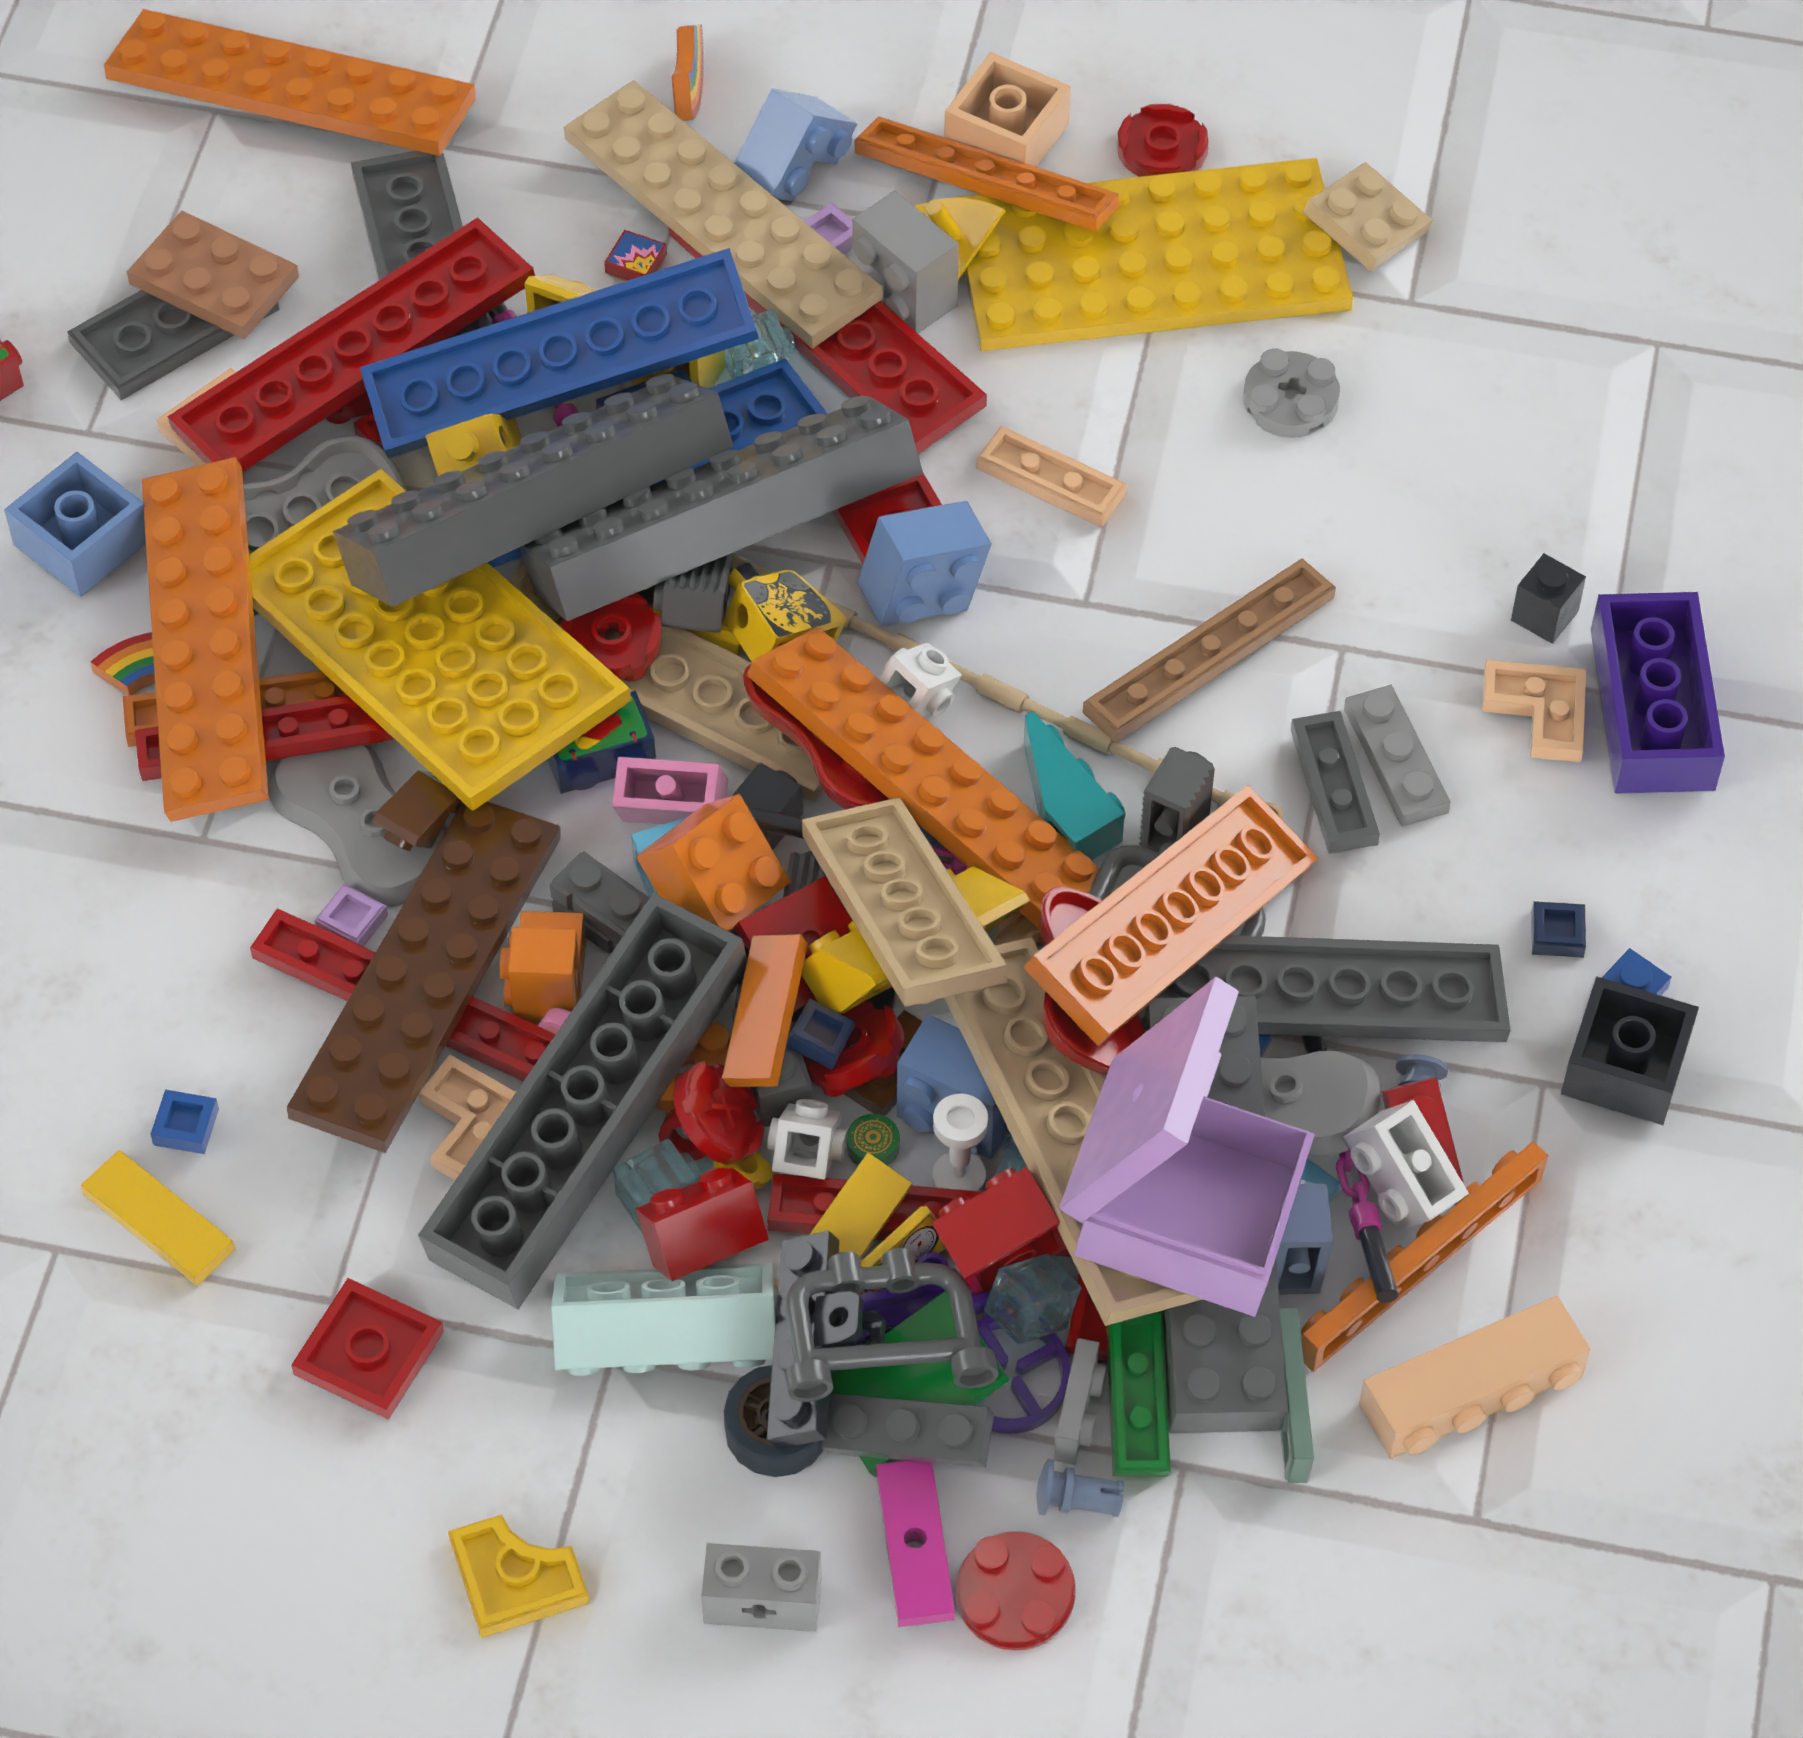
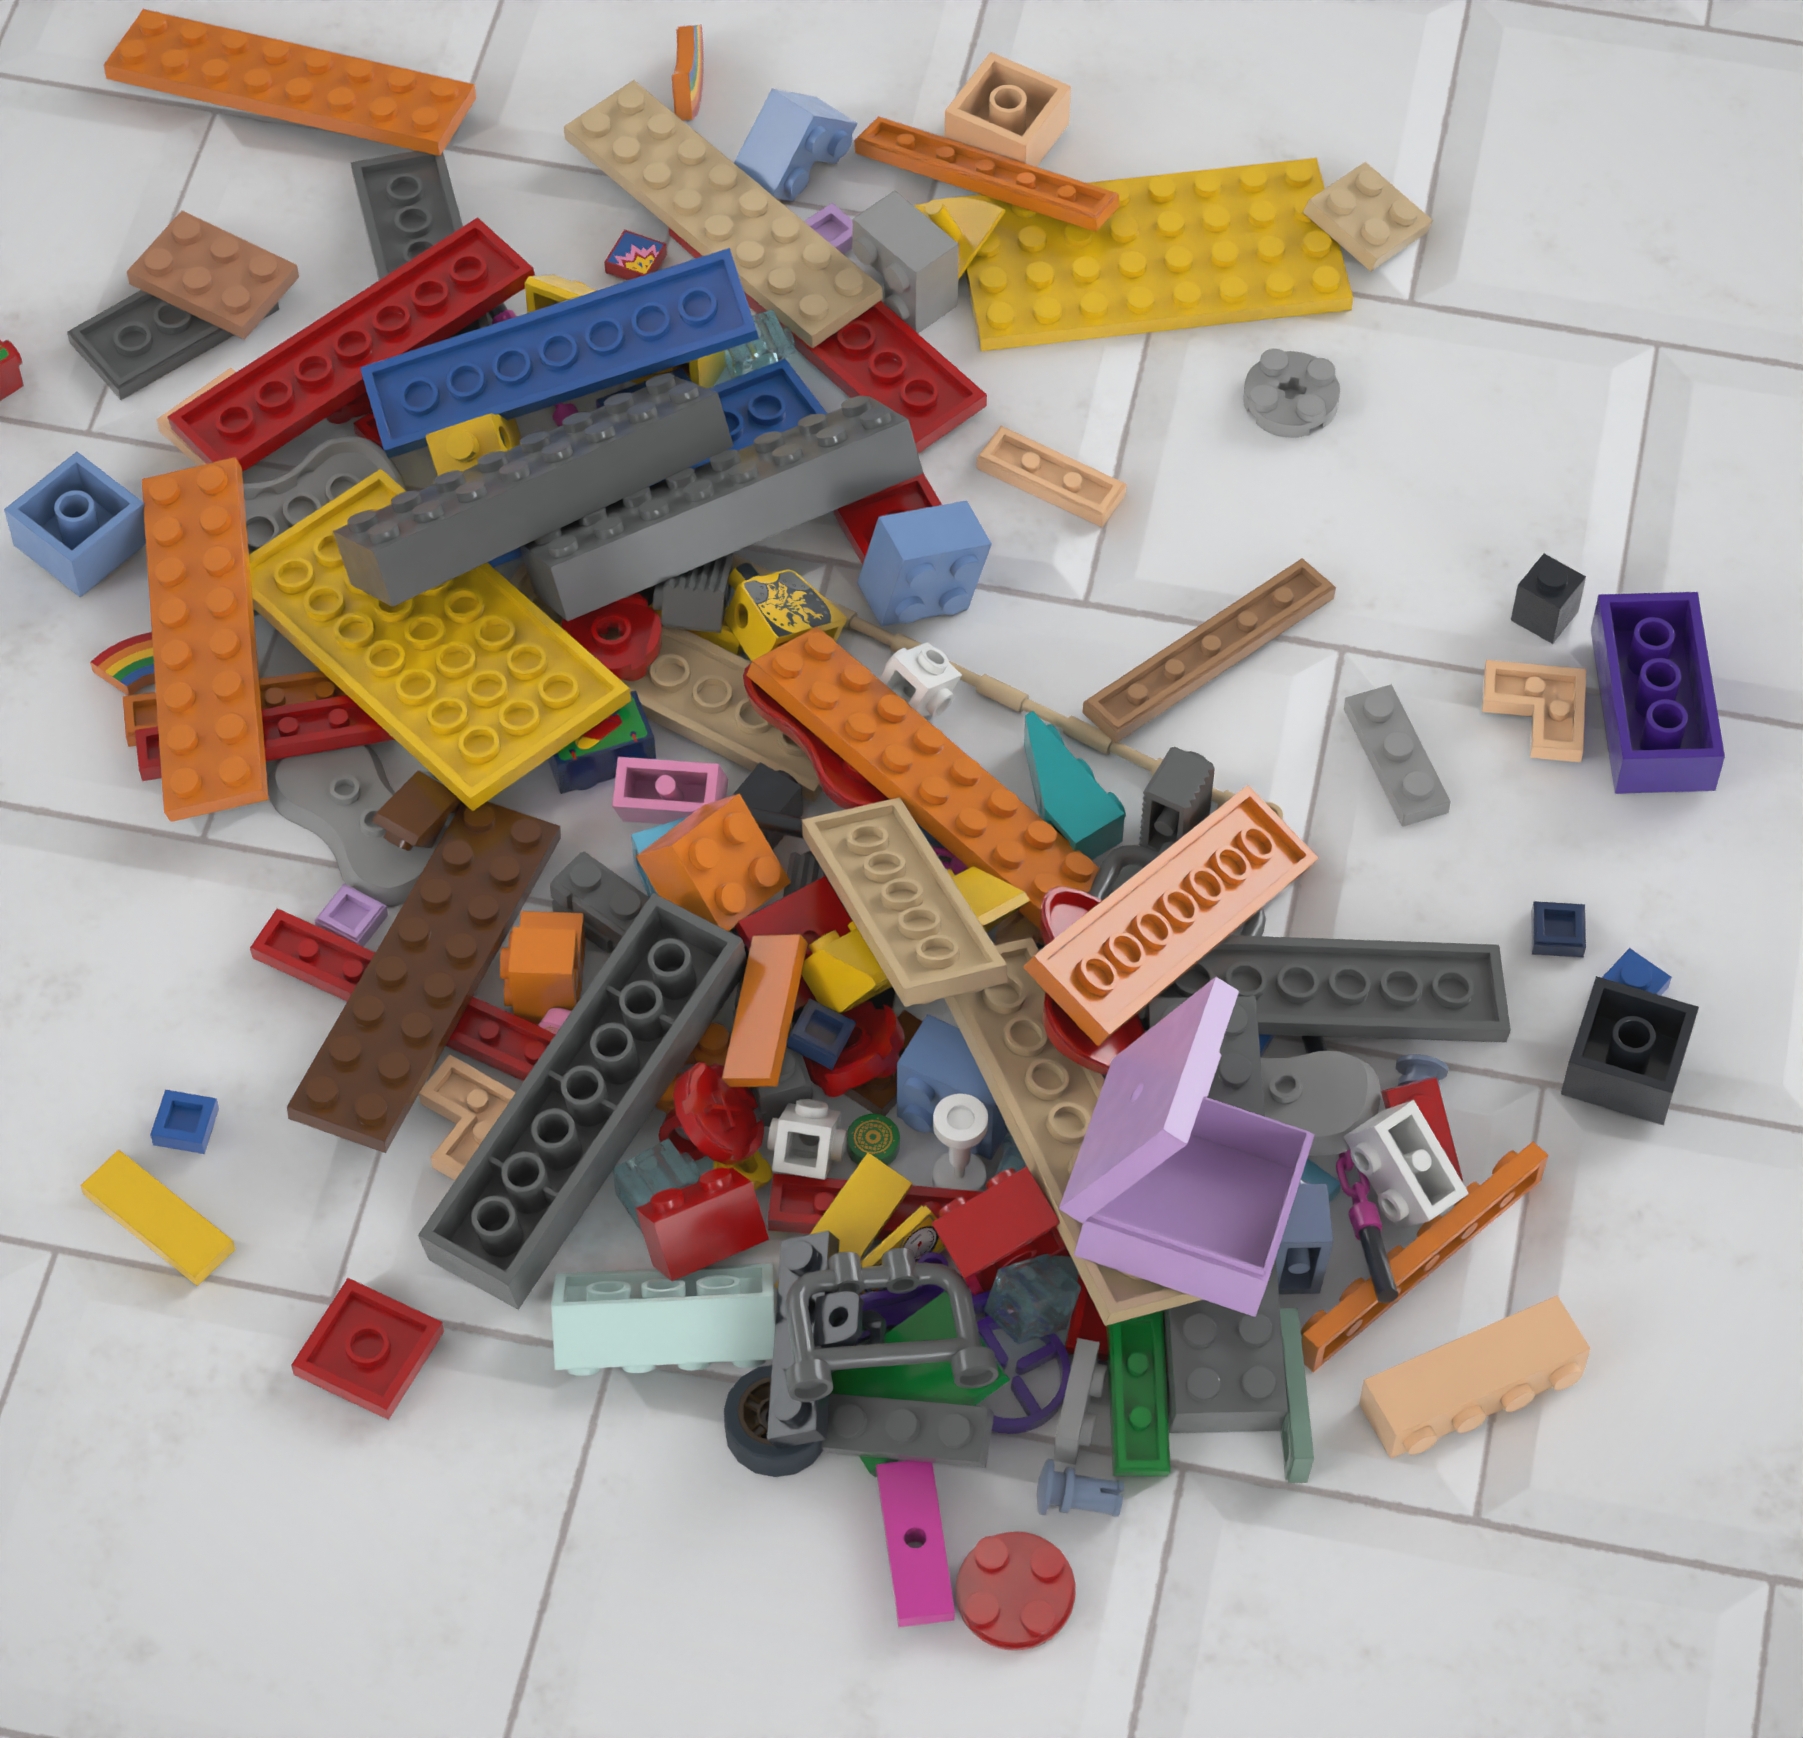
(514, 1580): yellow tile -> none
(761, 1587): light grey brick -> none
(1162, 141): red tile -> none
(1334, 782): dark grey plate -> none

